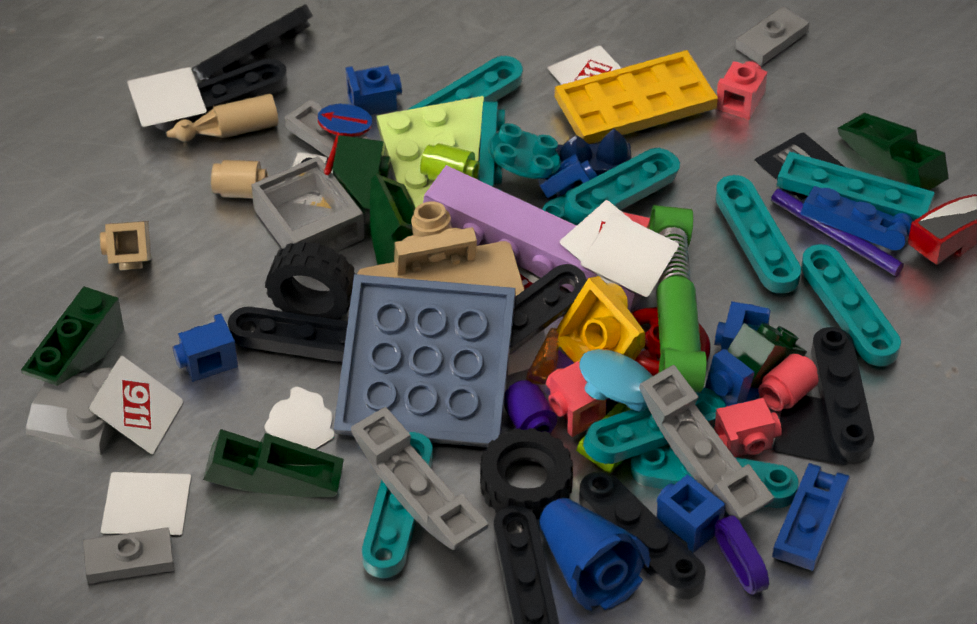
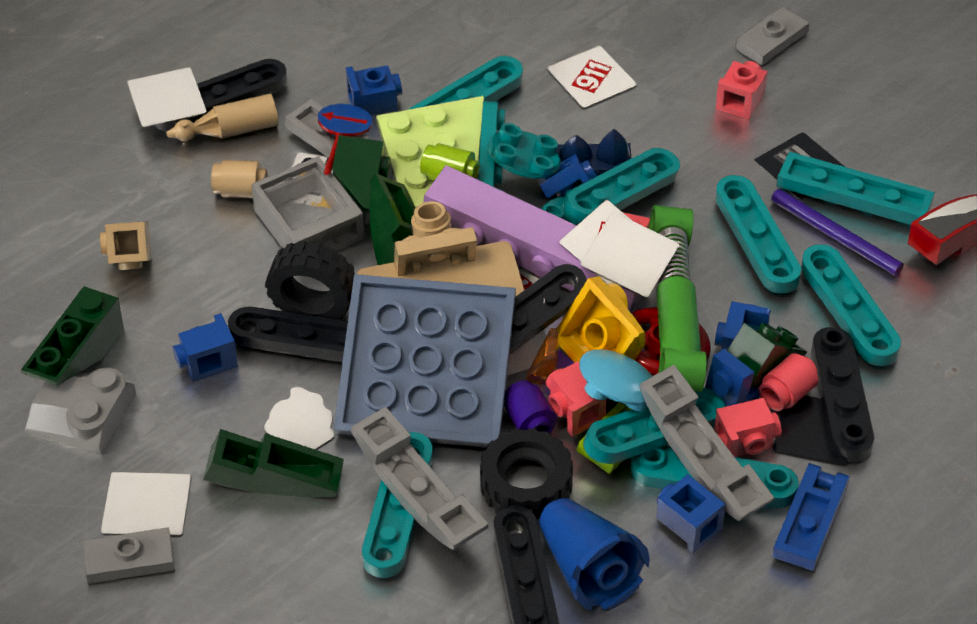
(136, 404): white sticker -> none
(266, 37): black plate -> none
(636, 97): yellow plate -> none
(665, 550): black plate -> none
(741, 555): dark purple tile -> none
(857, 218): blue plate -> none
(895, 151): dark green slope -> none

